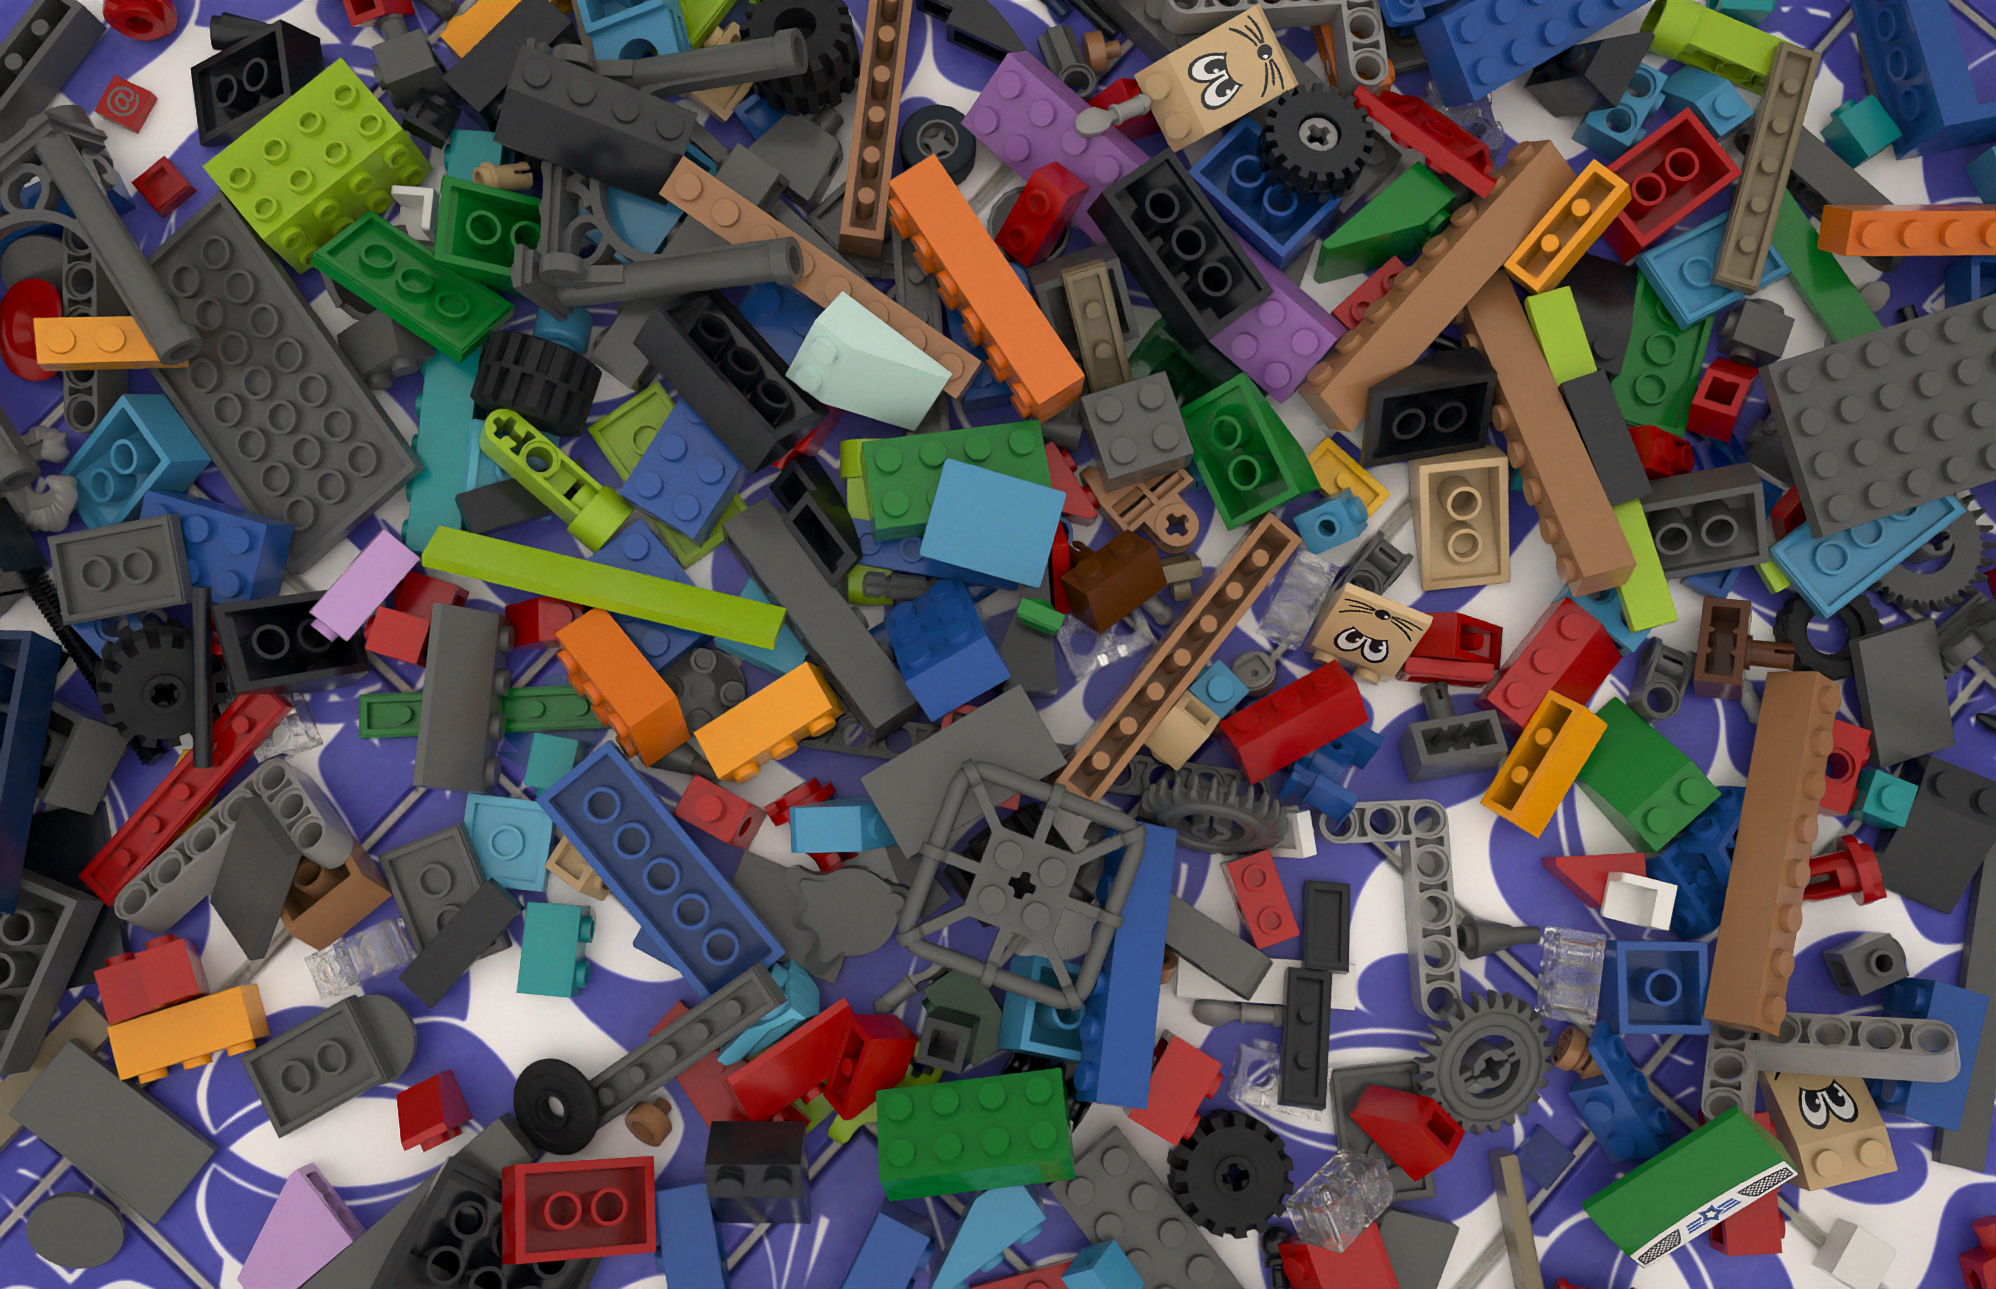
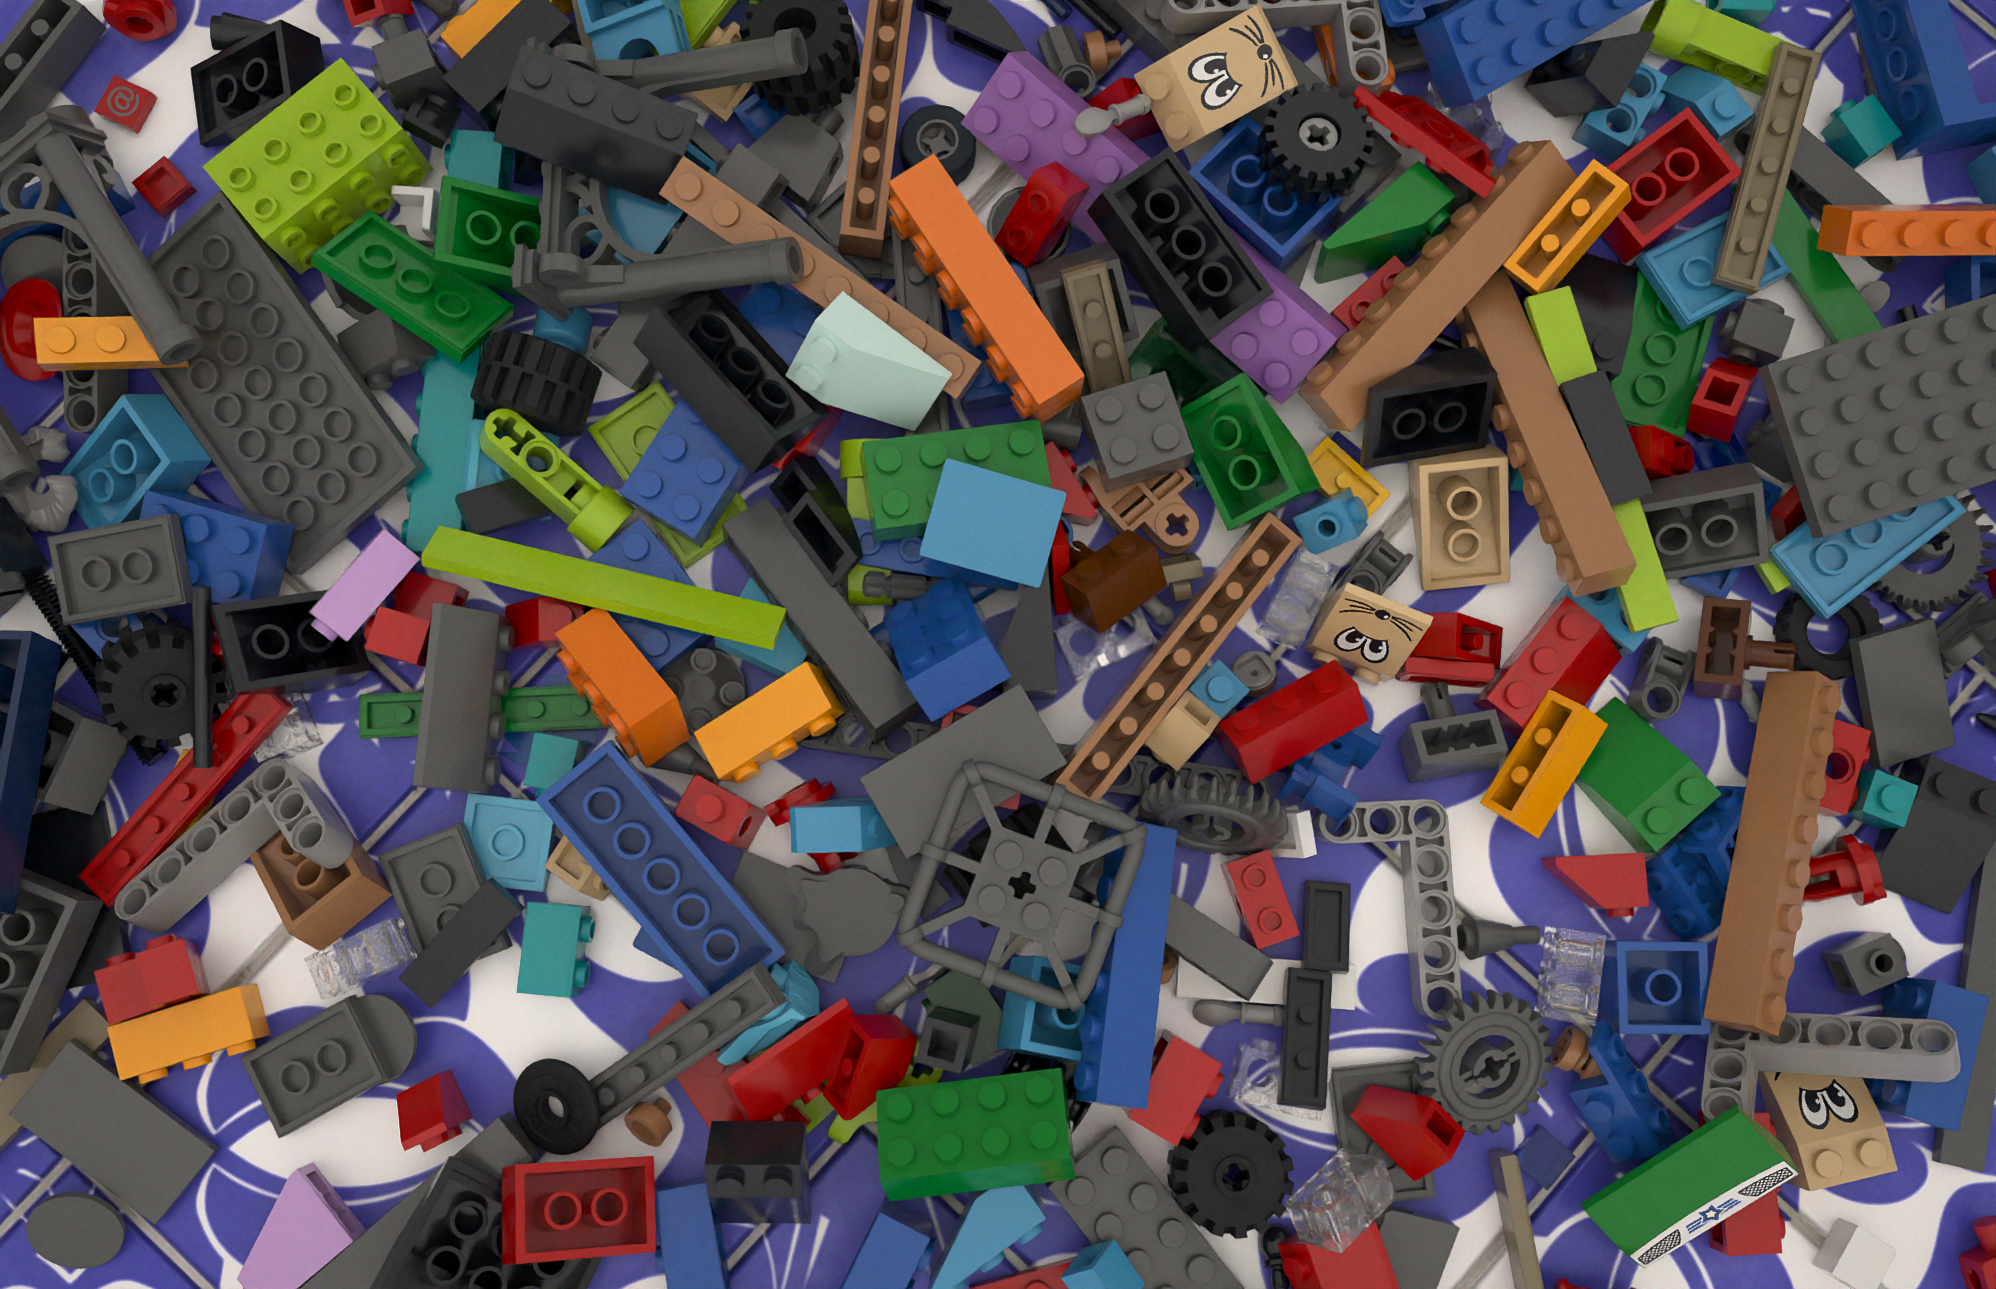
(255, 878): dark grey tile -> none
(504, 177): tan pin -> none
(1040, 616): green tile -> none
(1638, 900): white panel -> none

